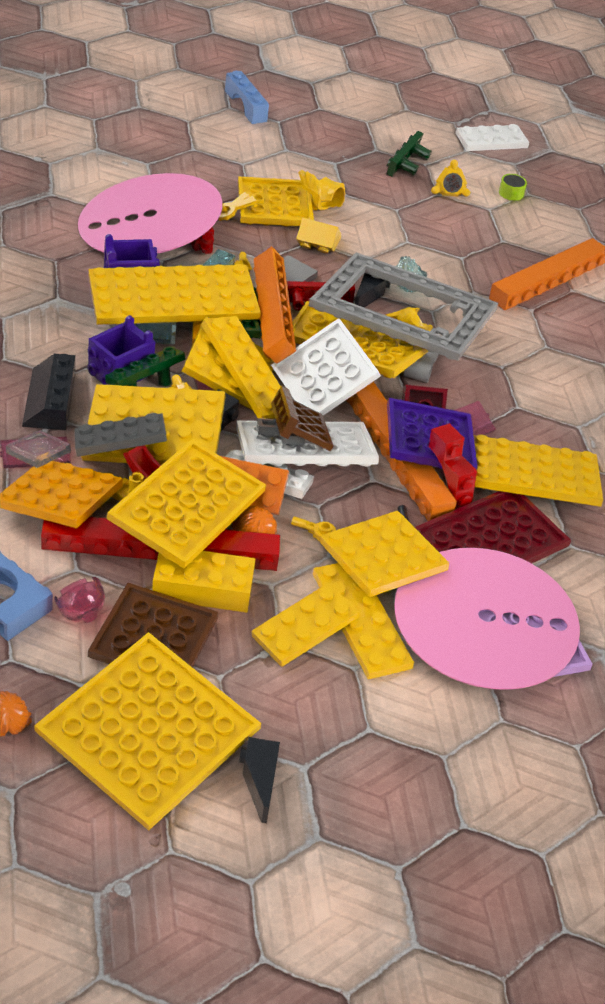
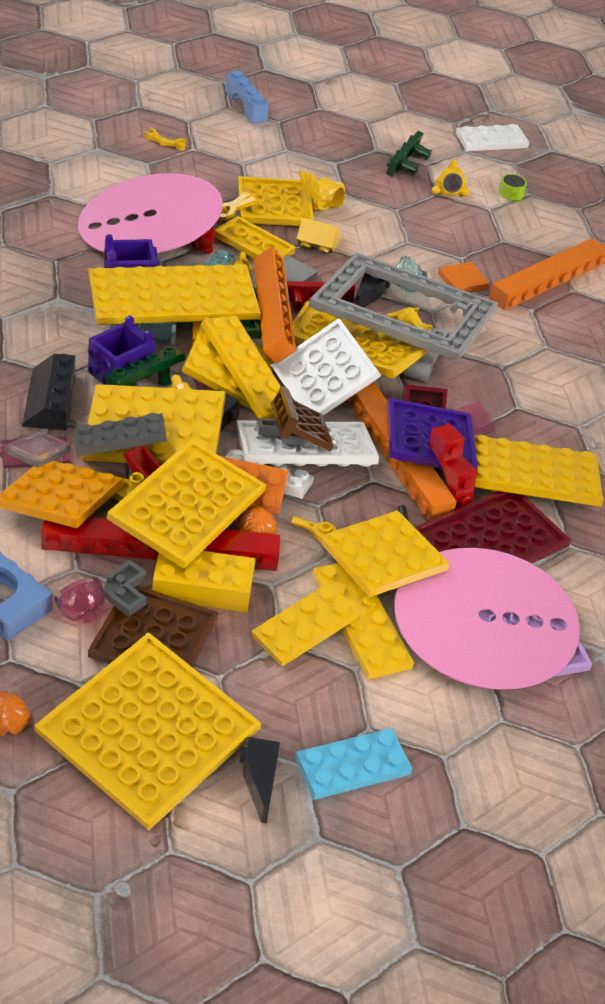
(120, 588): none -> dark grey plate
(180, 144): none -> yellow piece
(251, 238): none -> yellow plate
(353, 763): none -> medium azure plate
(464, 277): none -> orange tile

